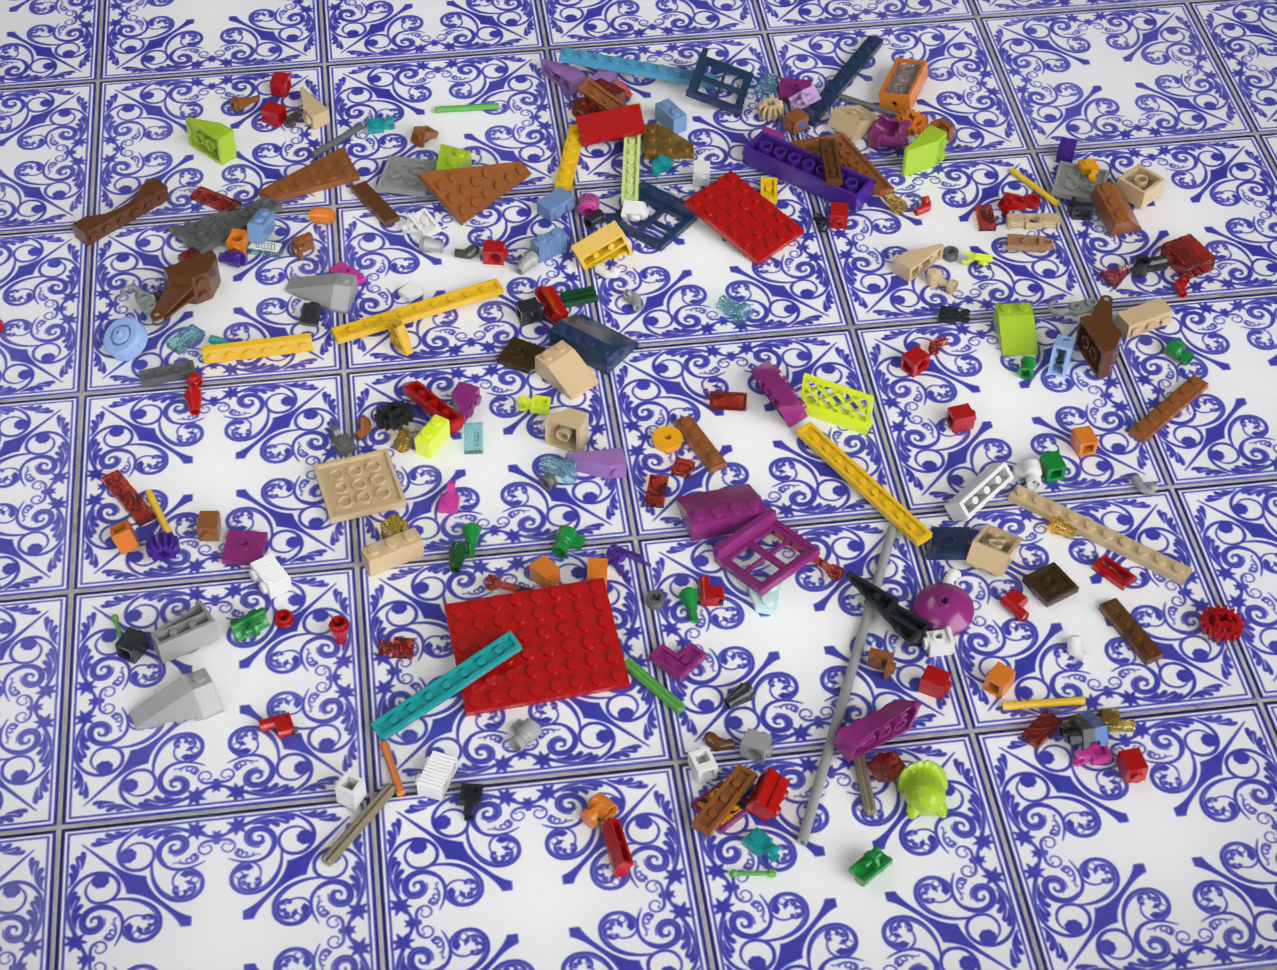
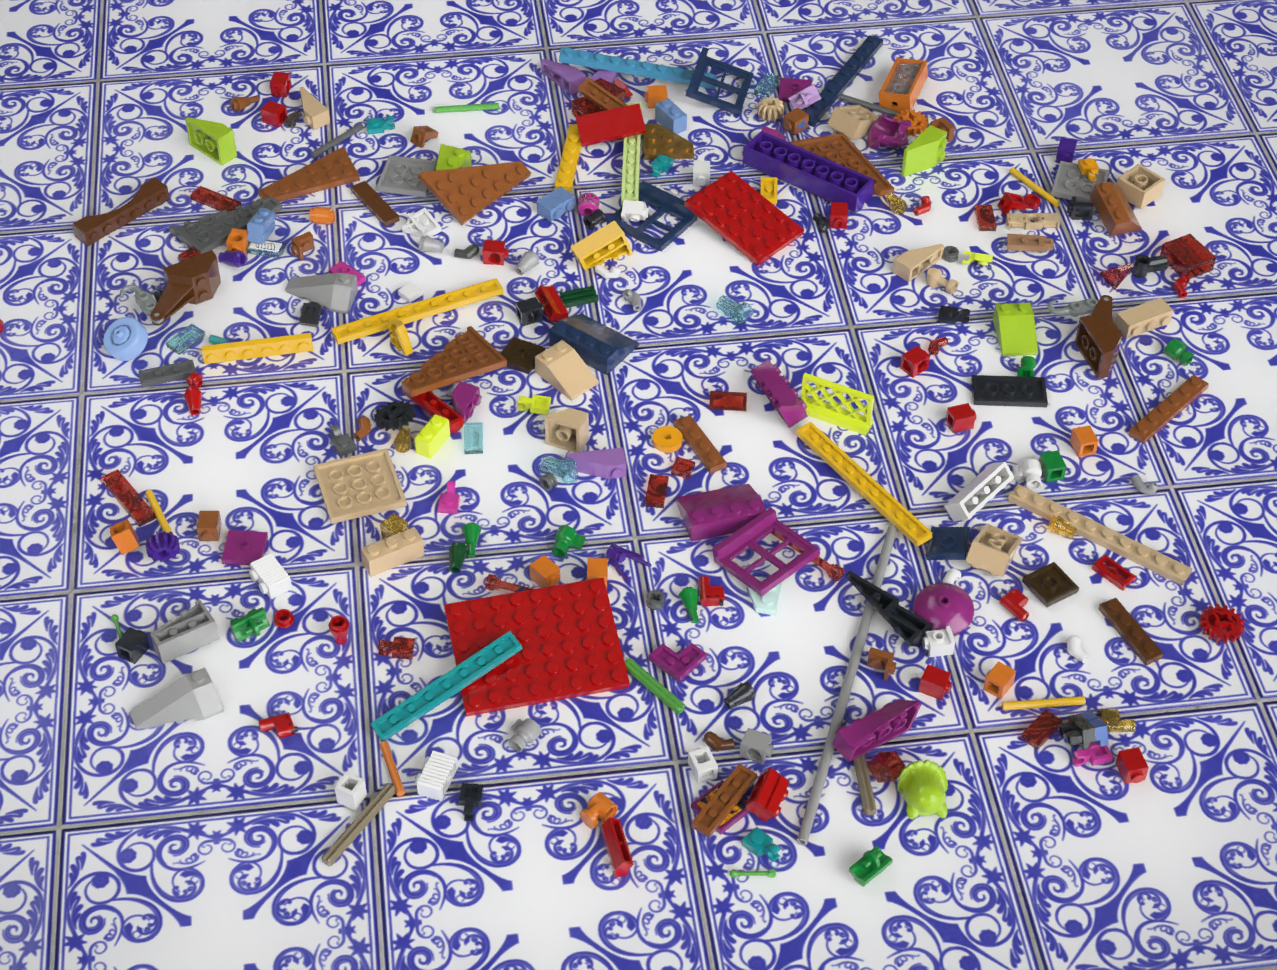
(460, 360): none -> dark orange wing
(549, 244): medium blue brick -> none
(655, 94): none -> orange brick
(830, 161): reddish brown tile -> none
(1009, 391): none -> black tile
(1062, 349): light blue torso -> none

